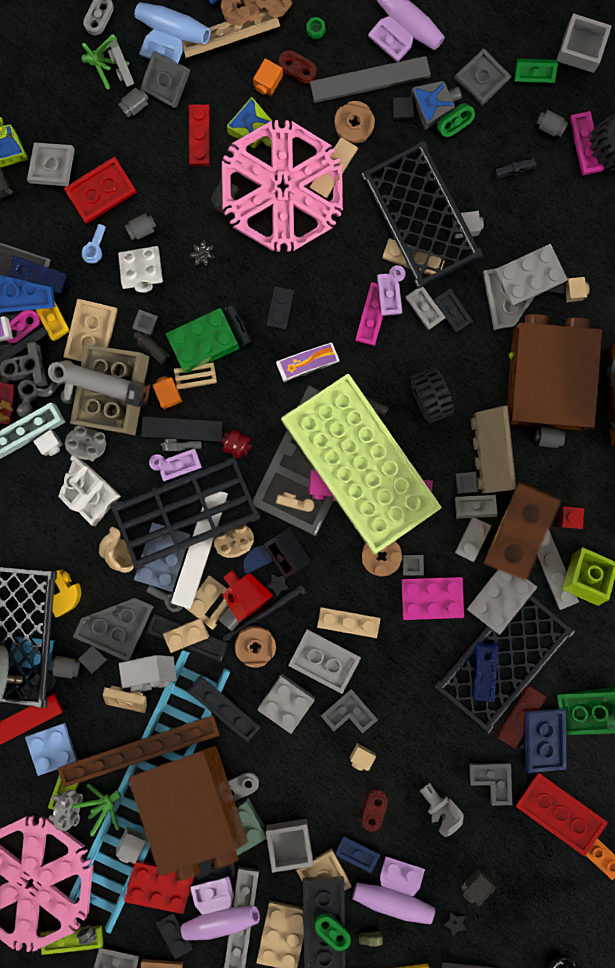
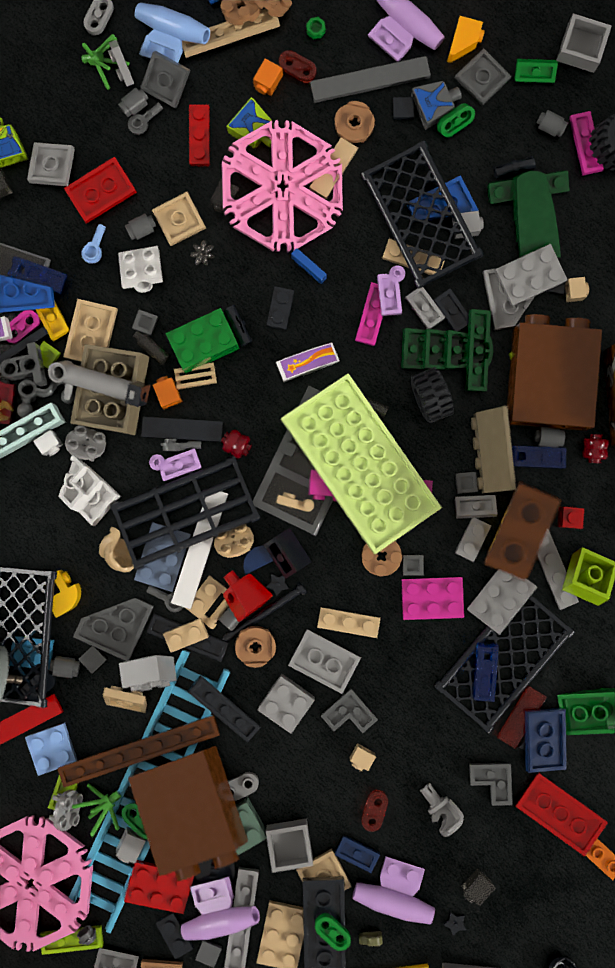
(49, 354): none -> lime plate
(134, 821): none -> green plate
(138, 123): none -> dark grey plate
(178, 218): none -> tan tile
(208, 953): none -> dark grey tile
(308, 265): none -> blue tile
(452, 350): none -> dark green slope
(458, 192): none -> blue wing
(465, 38): none -> light orange slope
(532, 207): none -> dark green slope
(539, 457): none -> clear blue plate
(595, 448): none -> dark red piece

